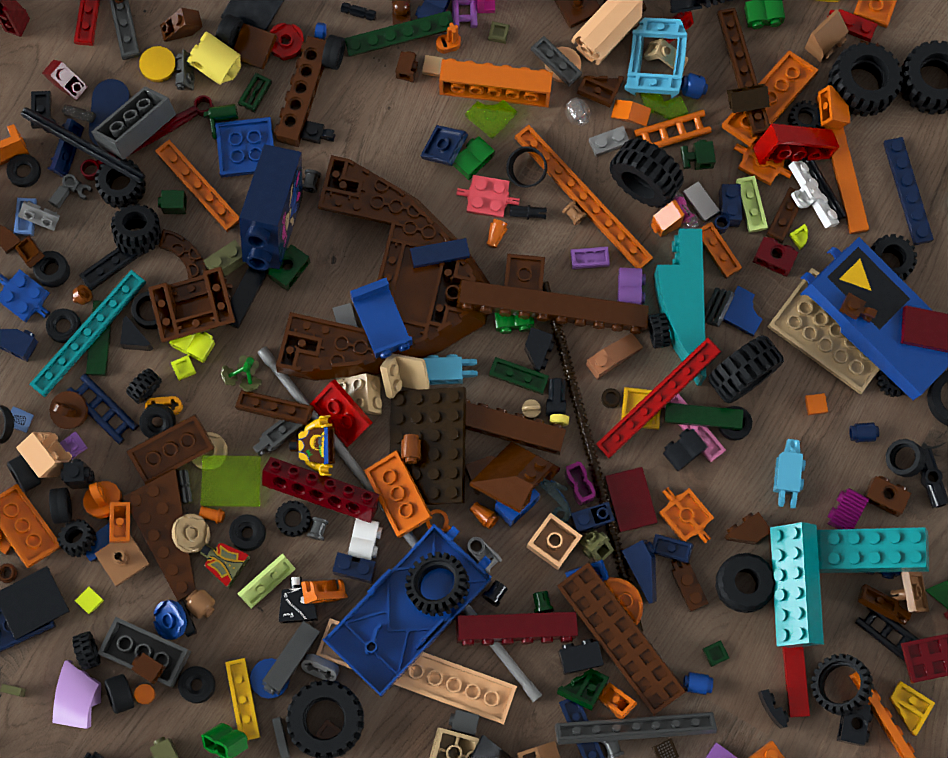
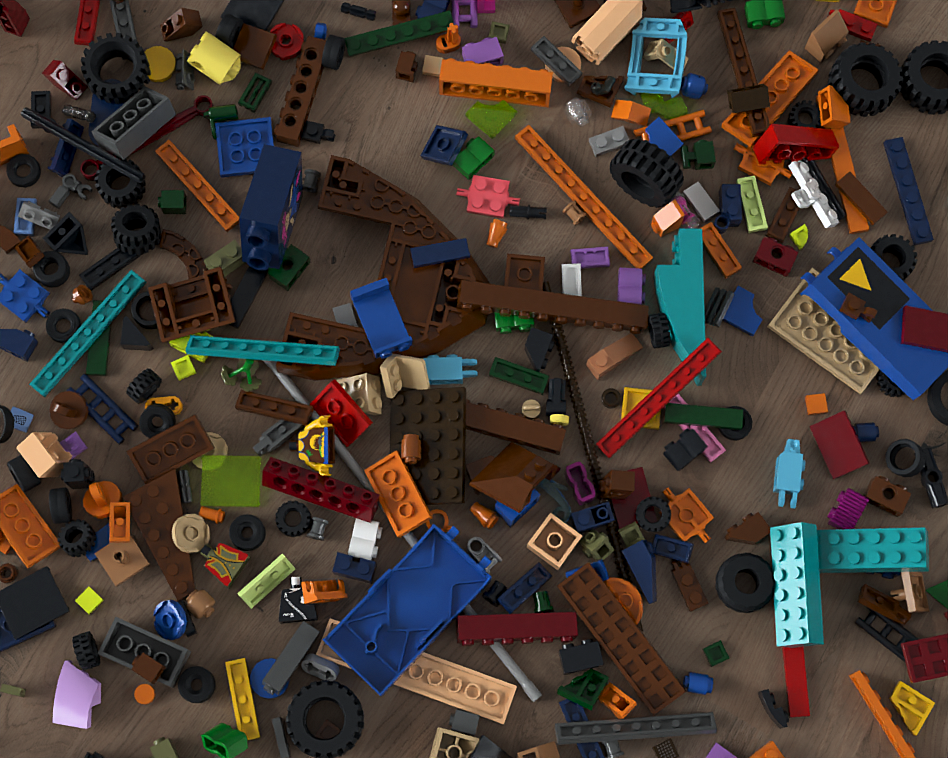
(67, 236): none -> black slope
(111, 48): none -> black tyre
(119, 693): black tyre -> none
(263, 350): none -> teal tile
(446, 603): black tyre -> none
(484, 52): none -> medium lavender brick
(510, 162): black tyre -> none
(524, 588): none -> dark blue tile
(571, 279): none -> white tile
(600, 89): none -> pearl dark grey arm
(617, 484): none -> reddish brown brick
(631, 534): none -> olive tile
(657, 502): none -> black tyre
(663, 136): none -> blue tile
(745, 369): black tyre -> none
(826, 668): black tyre -> none
(839, 444): none -> dark red tile
(848, 733): black brick -> none
(861, 198): none -> reddish brown tile

